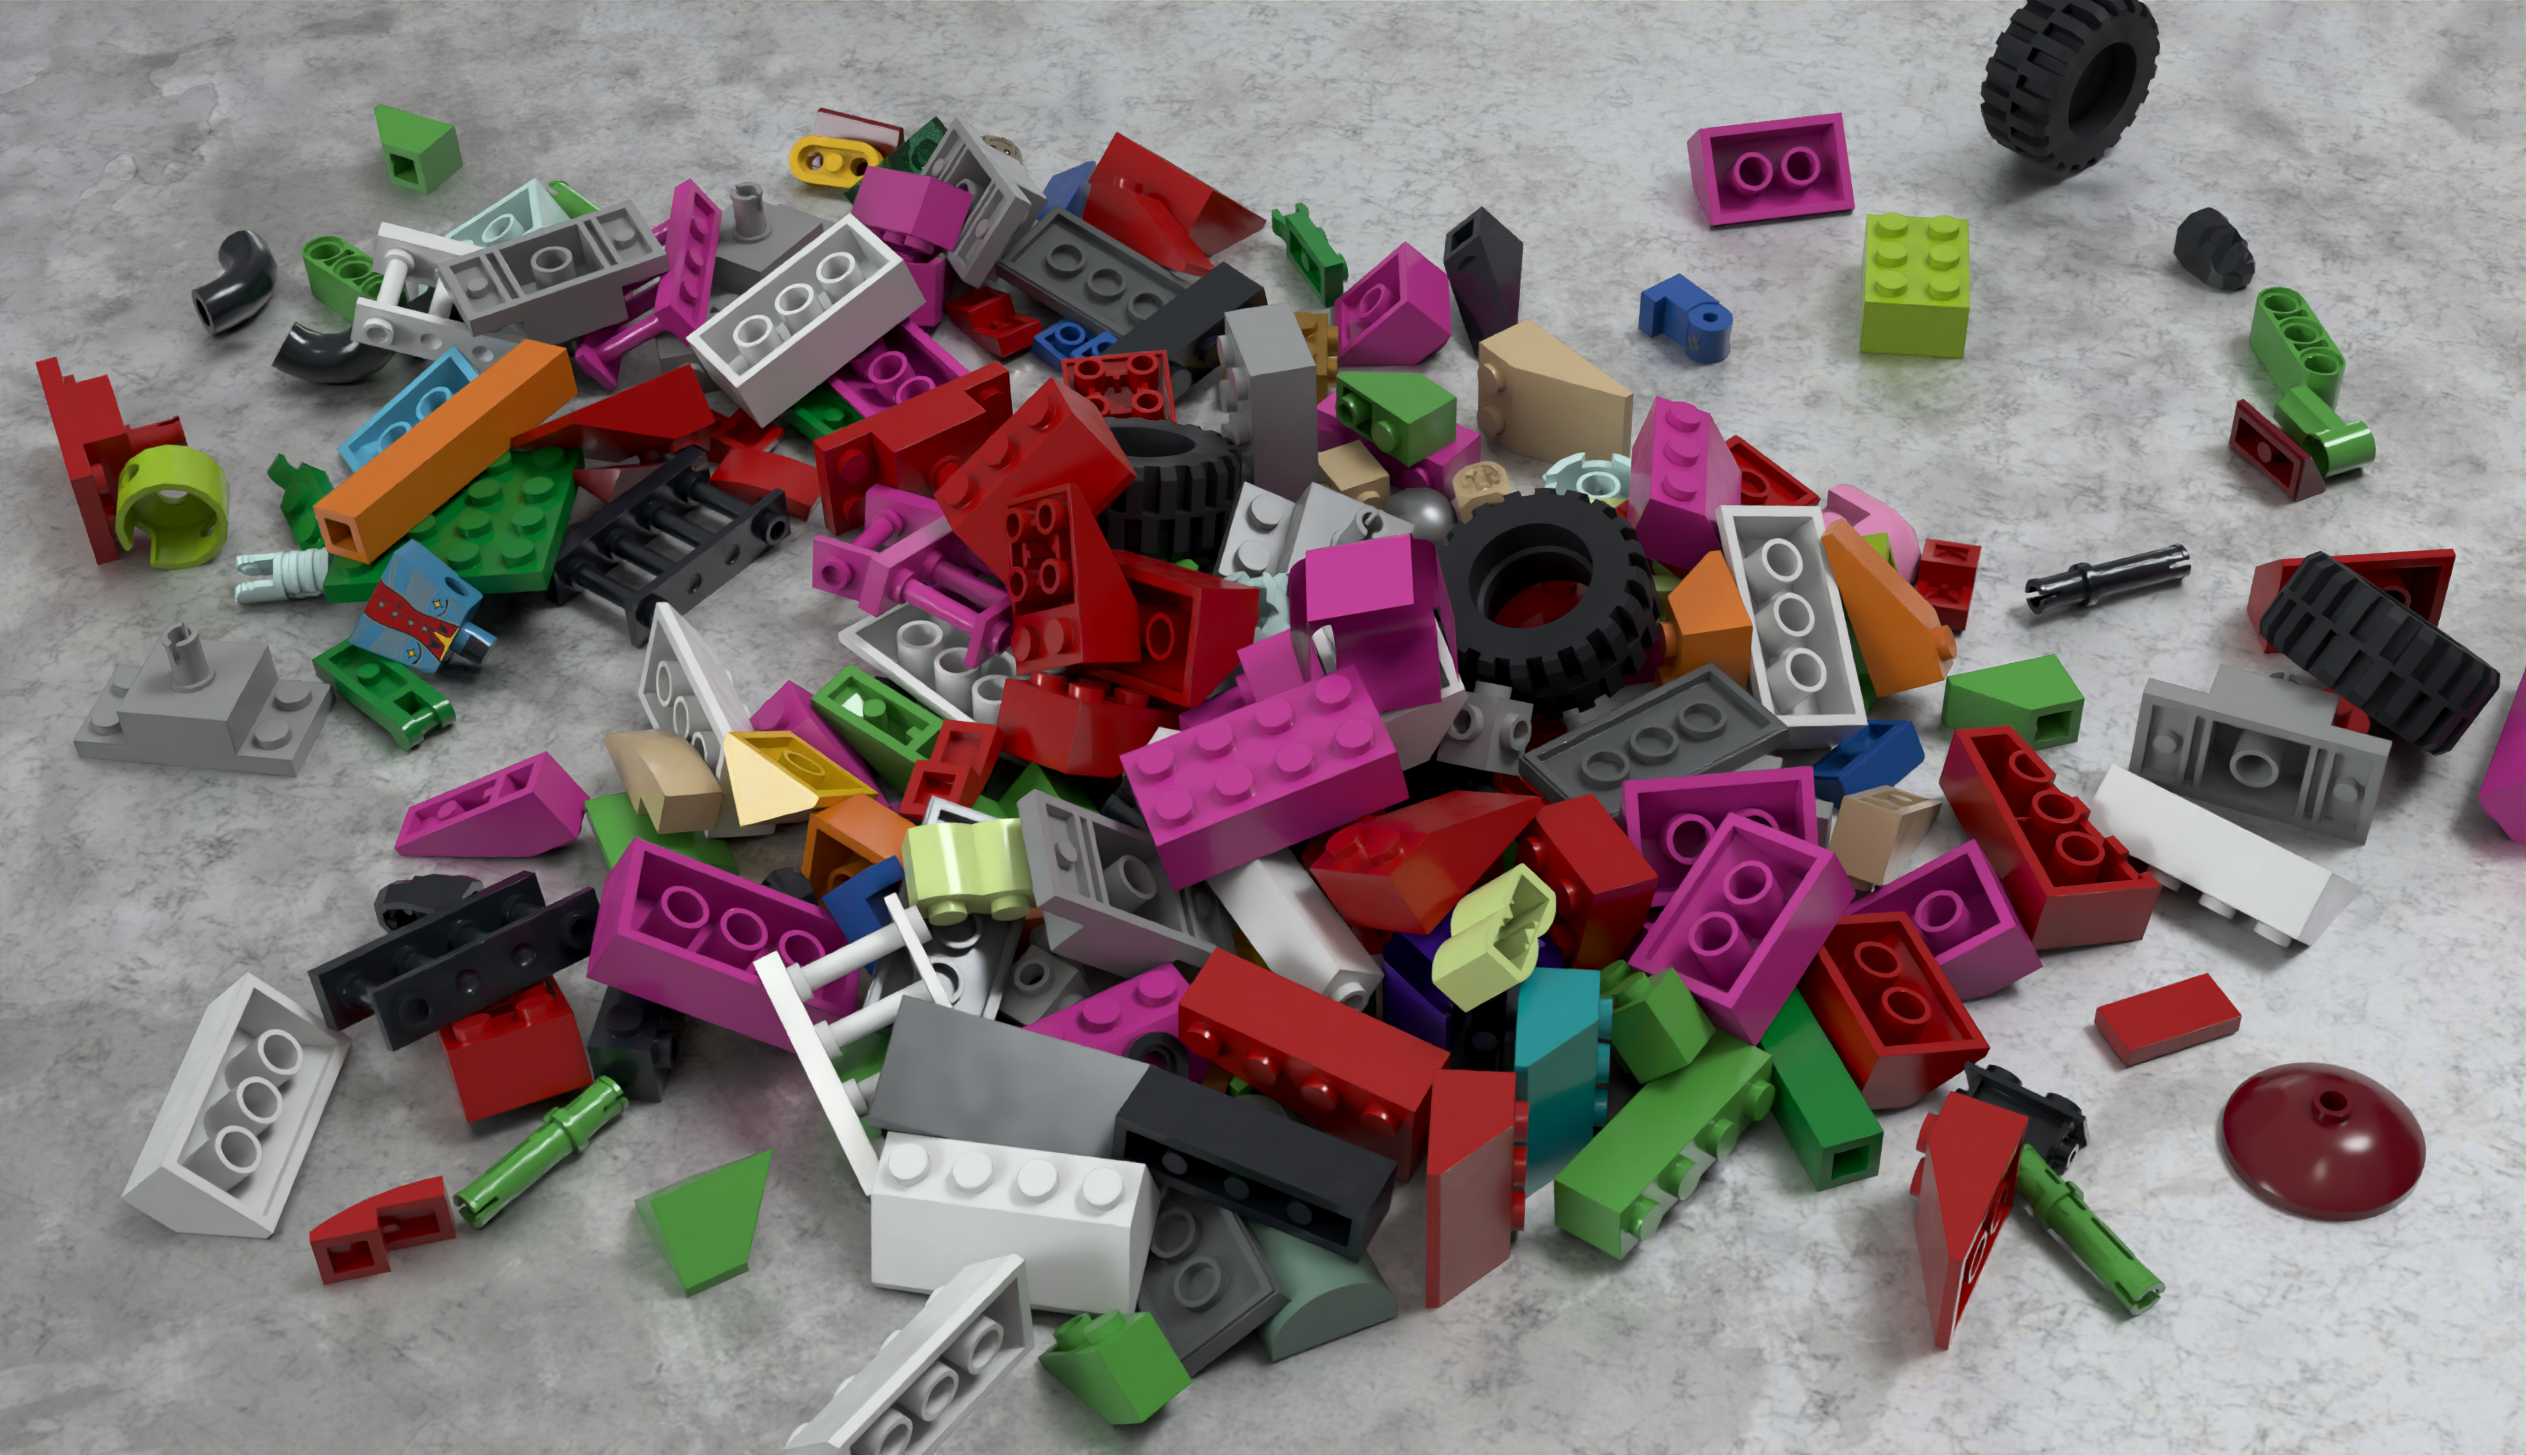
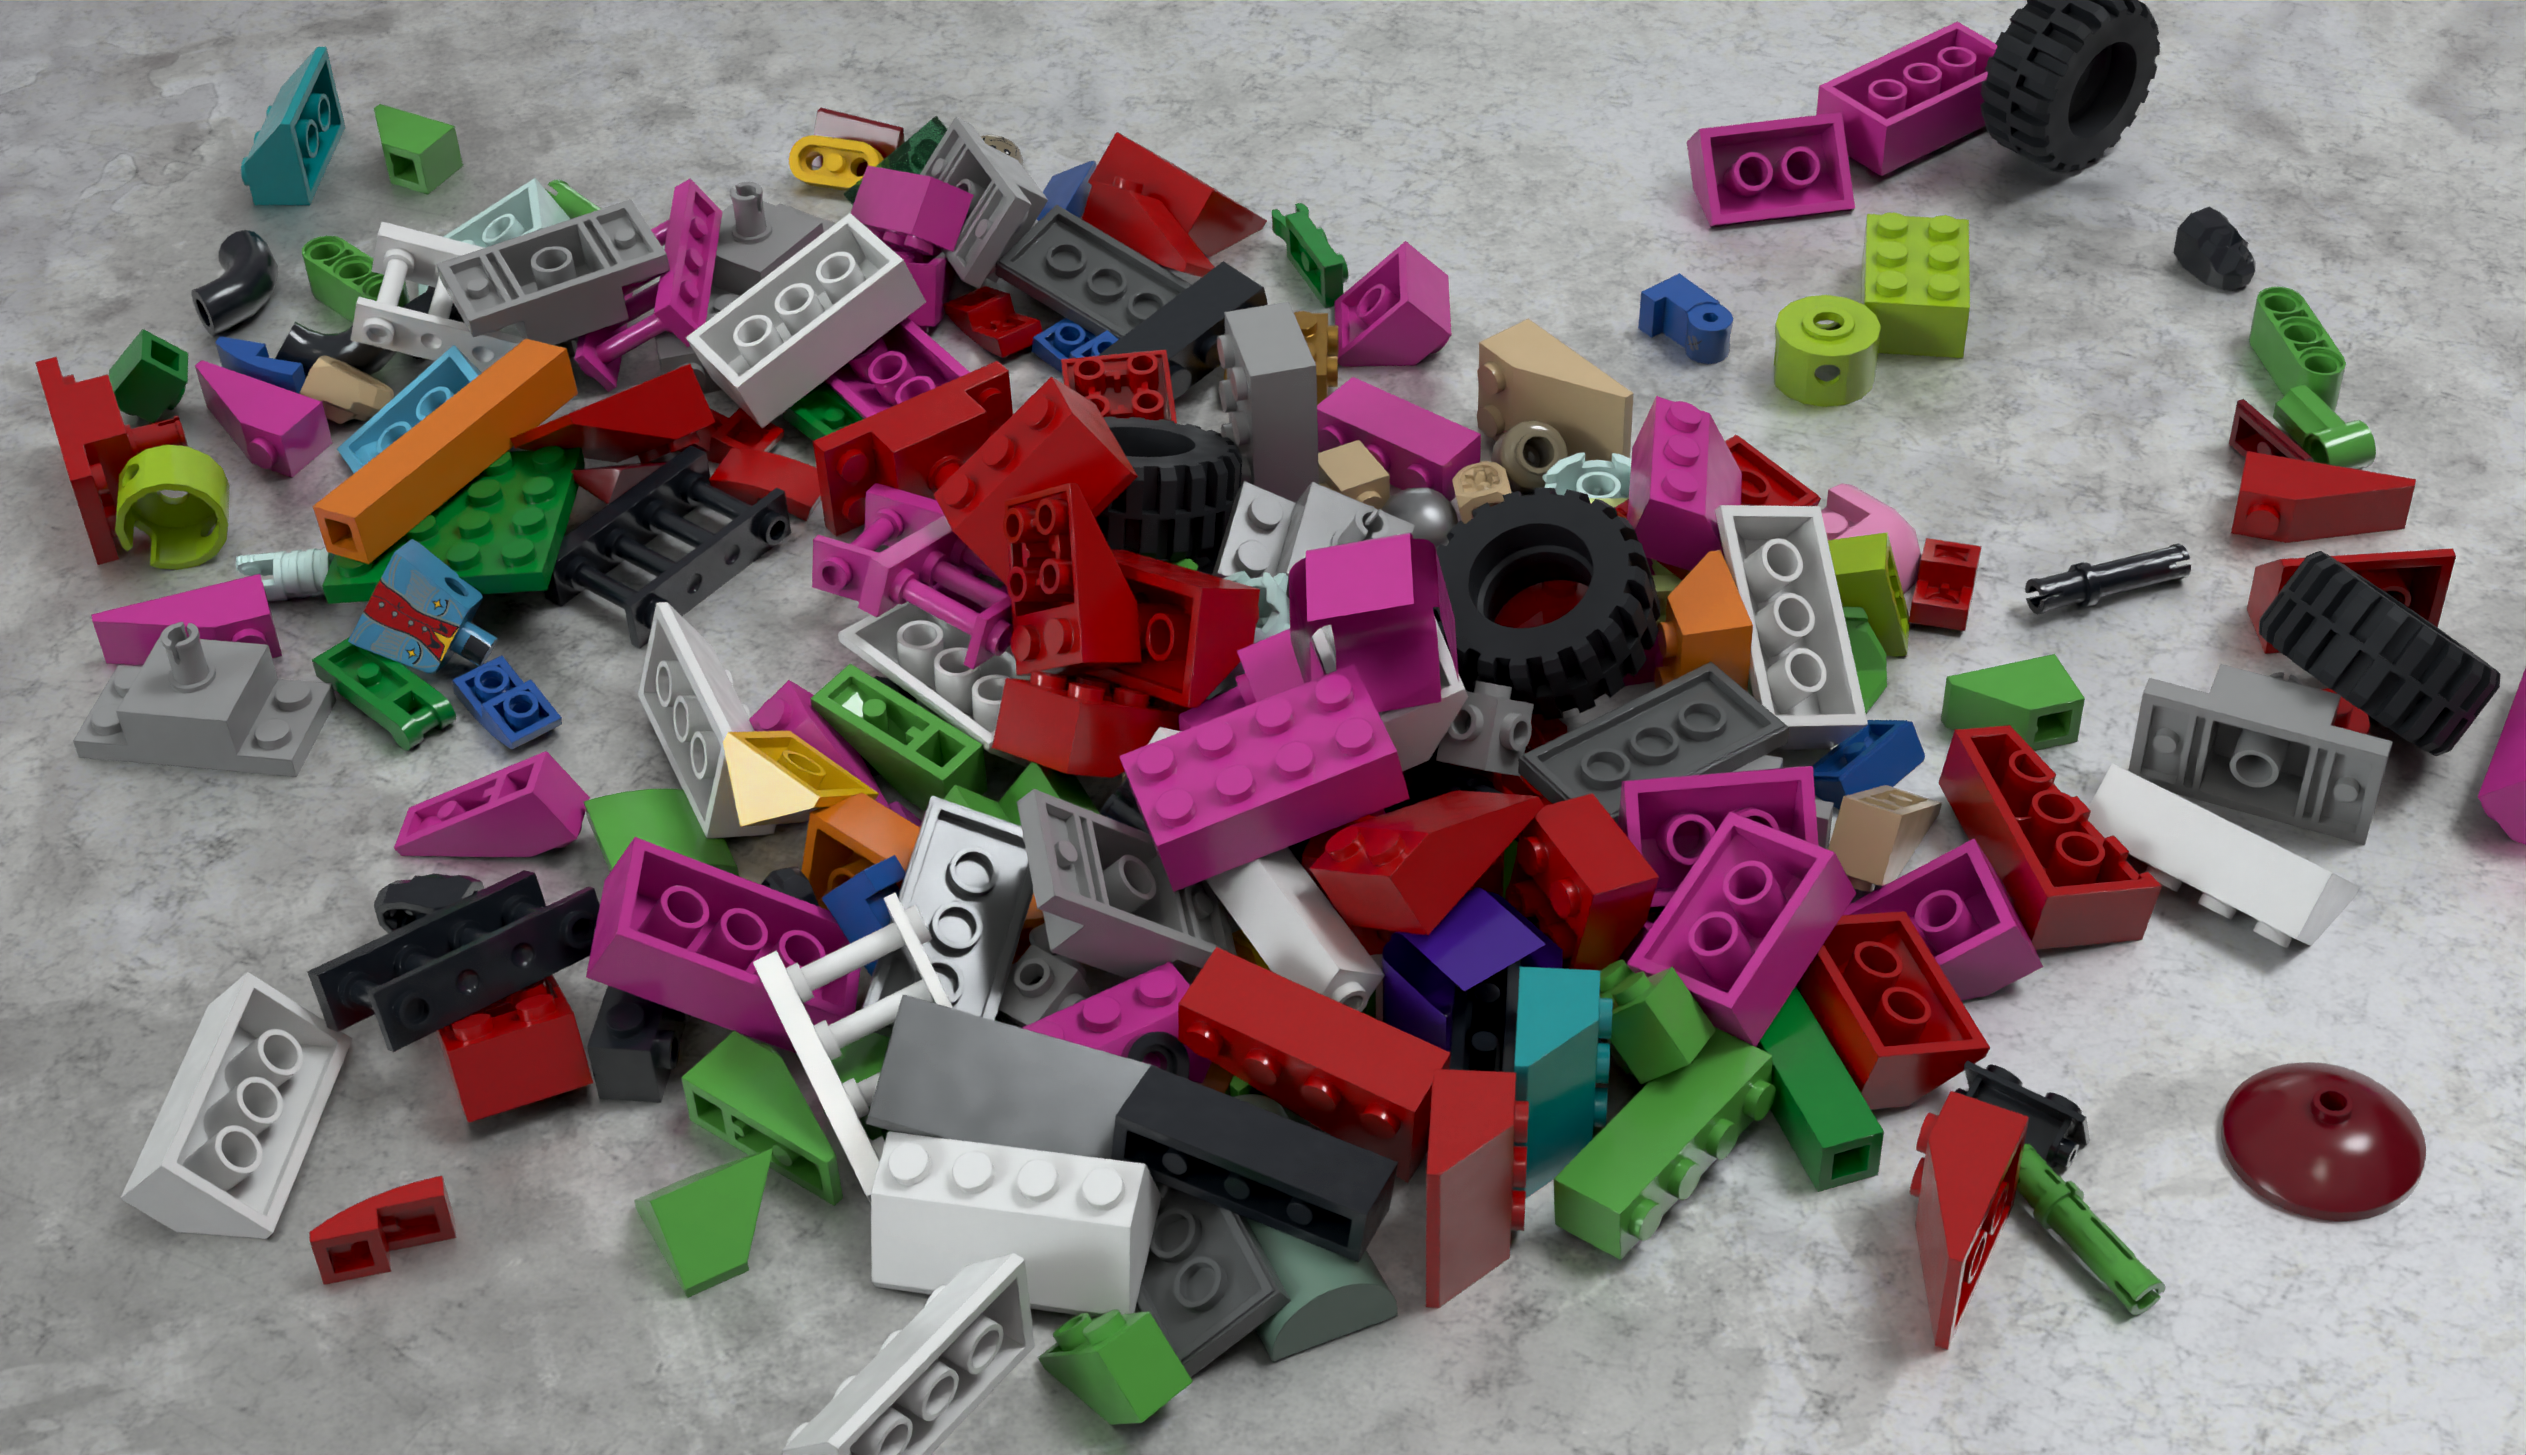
(149, 377): none -> green brick
(221, 612): none -> dark pink slope
(253, 361): none -> blue slope
(265, 421): none -> dark pink slope
(296, 137): none -> teal slope
(302, 490): green plate -> none
(345, 390): none -> tan rock
(505, 704): none -> blue slope
(562, 1134): bright green pin -> none
(666, 779): tan slope -> none
(755, 1105): none -> bright green slope
(956, 768): red slope -> none
(968, 870): yellowish green brick -> none
(1397, 412): bright green slope -> none
(1484, 274): black slope -> none
(1494, 938): yellowish green brick -> none
(1533, 441): none -> dark tan head
(1805, 345): none -> lime piece
(1890, 619): orange slope -> none
(1911, 98): none -> dark pink brick
(2167, 1019): red tile -> none
(2313, 500): none -> red slope

